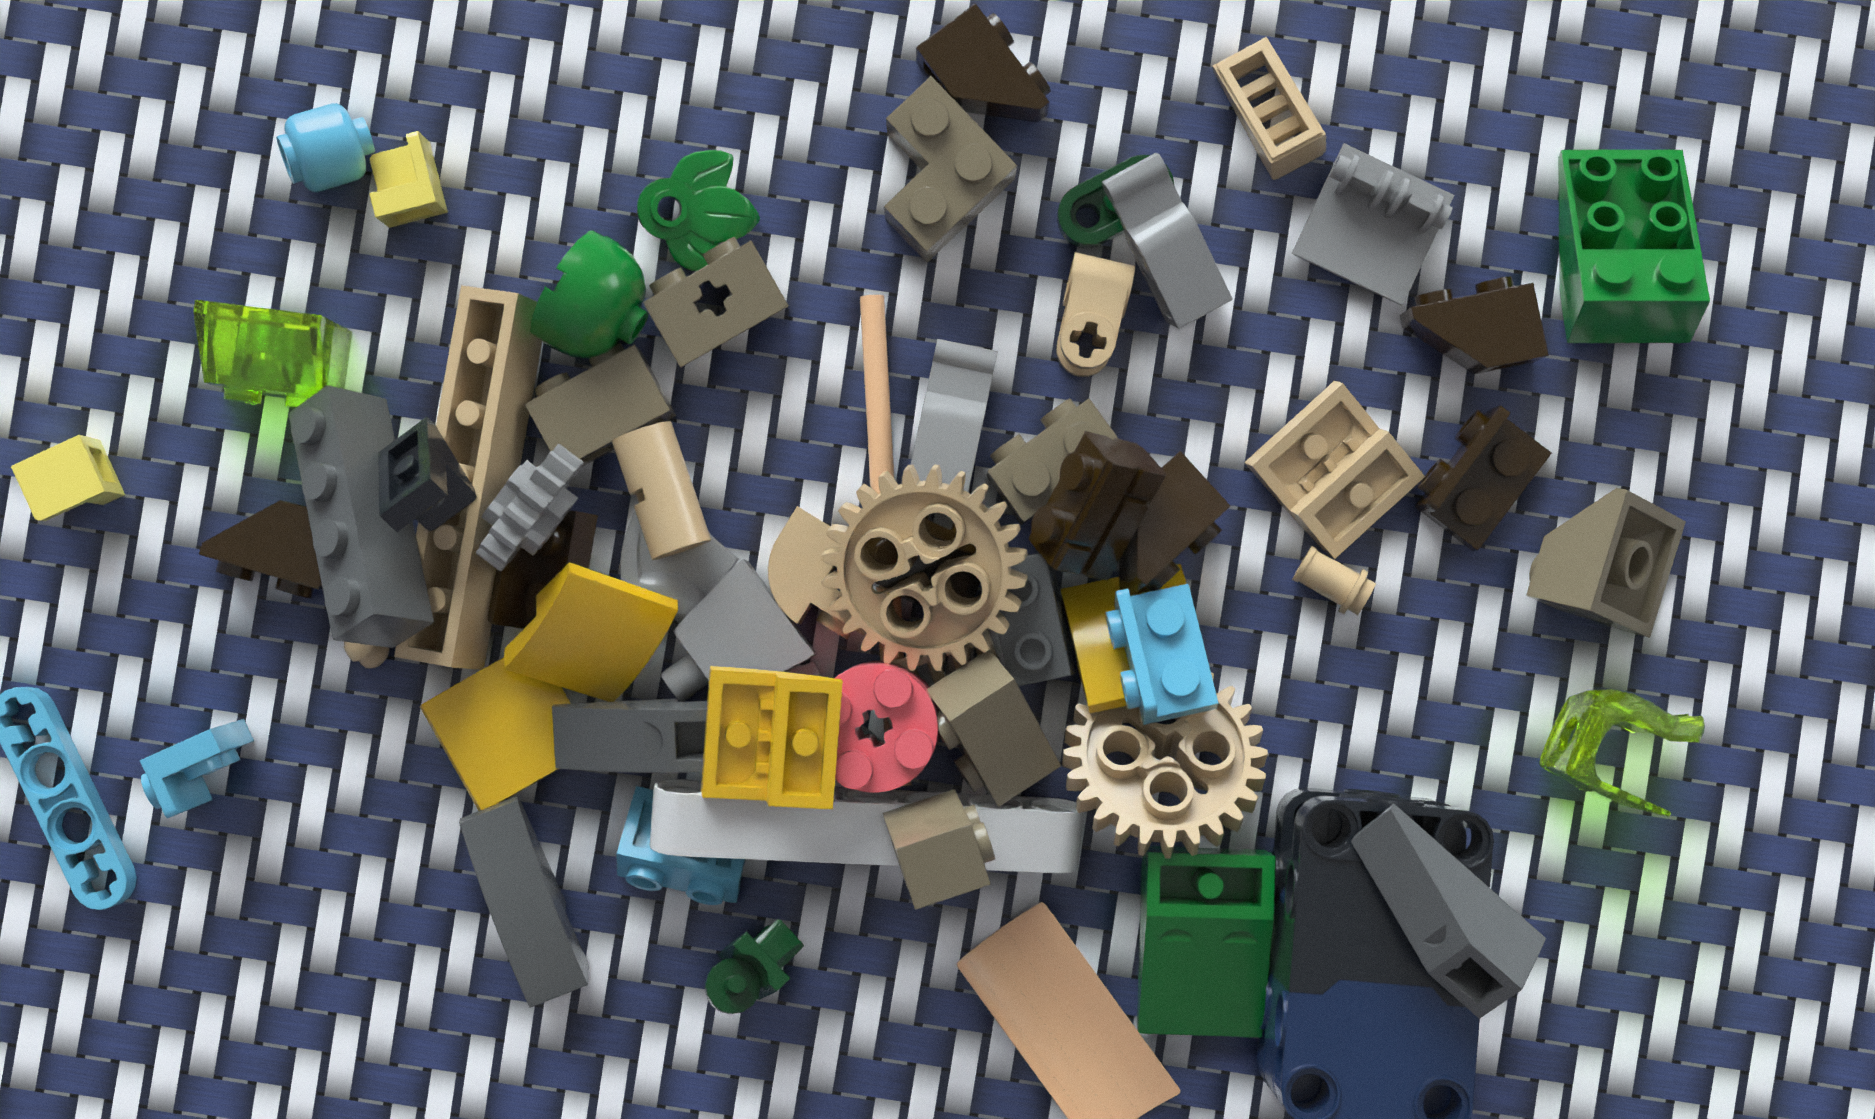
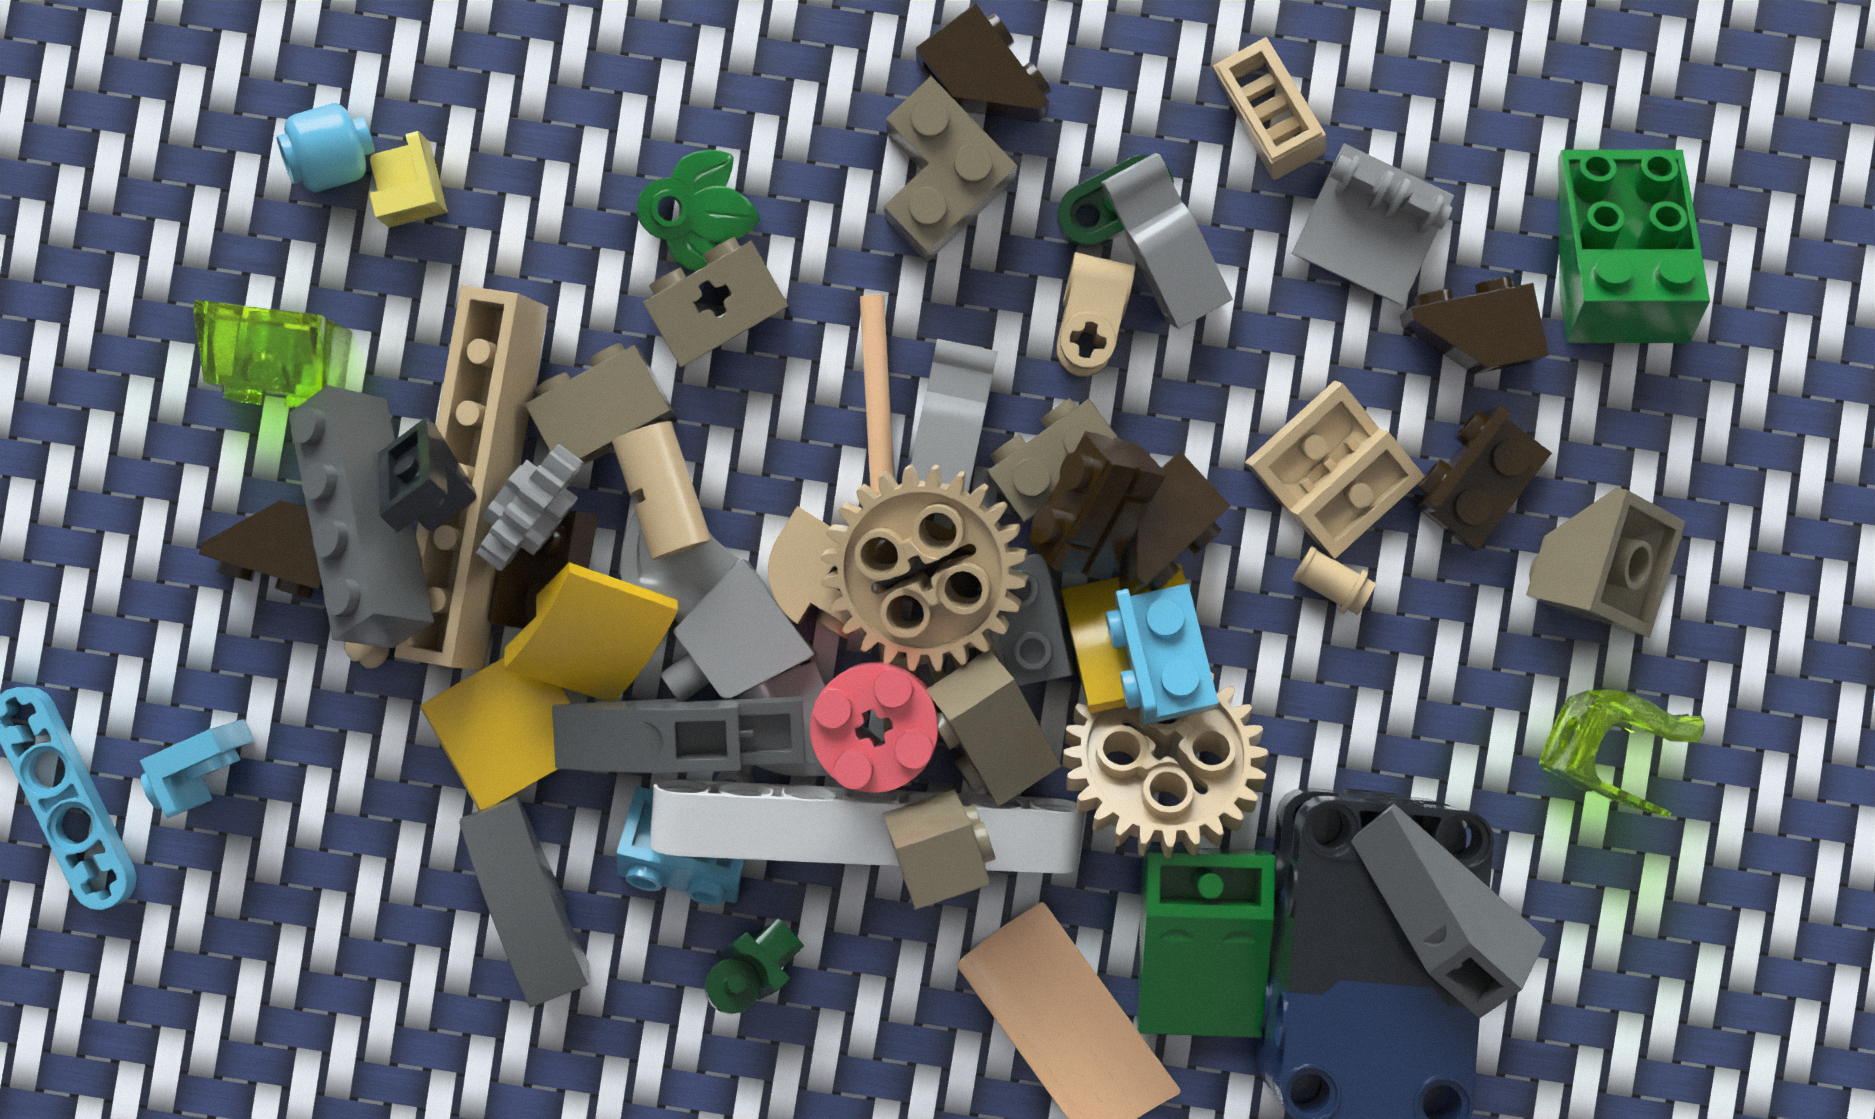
(67, 477): light yellow panel -> none
(593, 301): green cylinder -> none
(771, 737): yellow slope -> none

